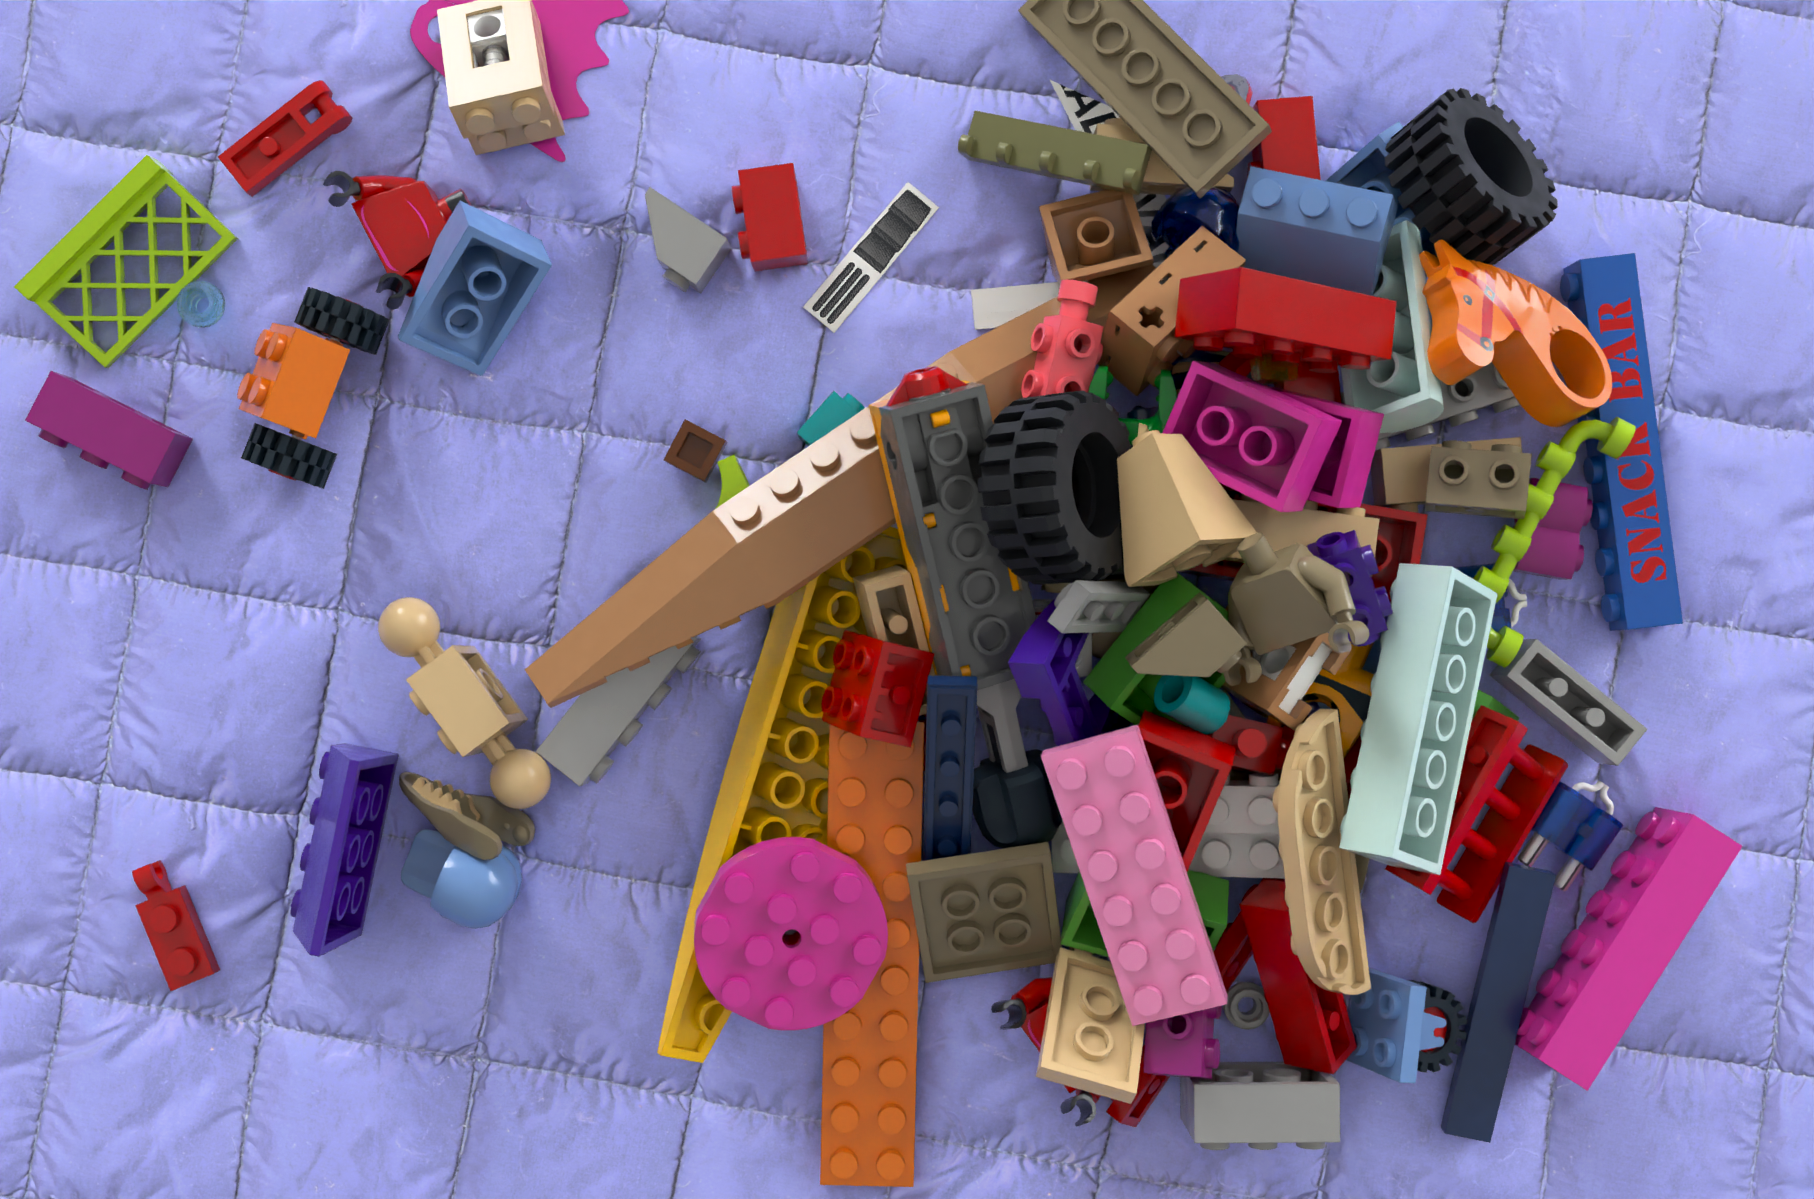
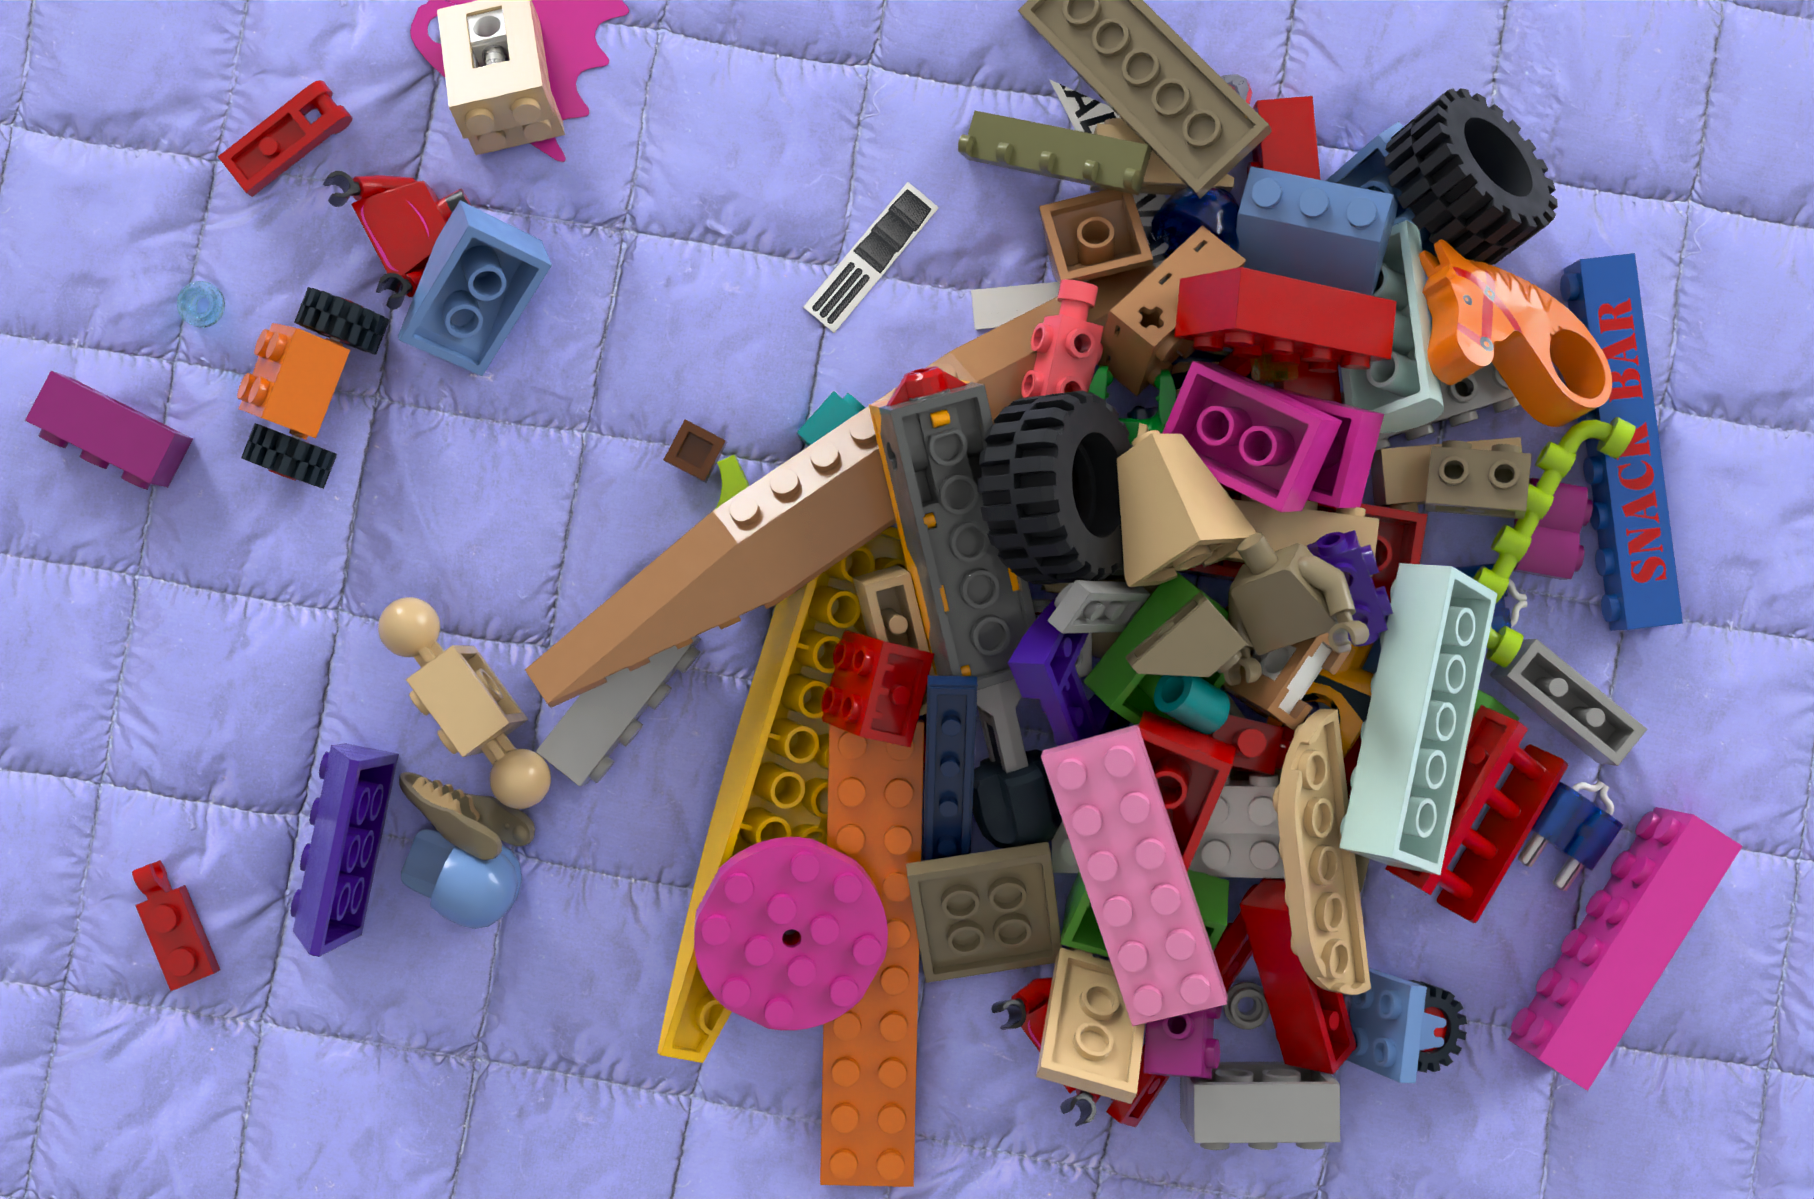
(96, 232): lime fence -> none
(684, 244): light grey slope -> none
(772, 217): red brick -> none
(1498, 1001): dark blue tile -> none

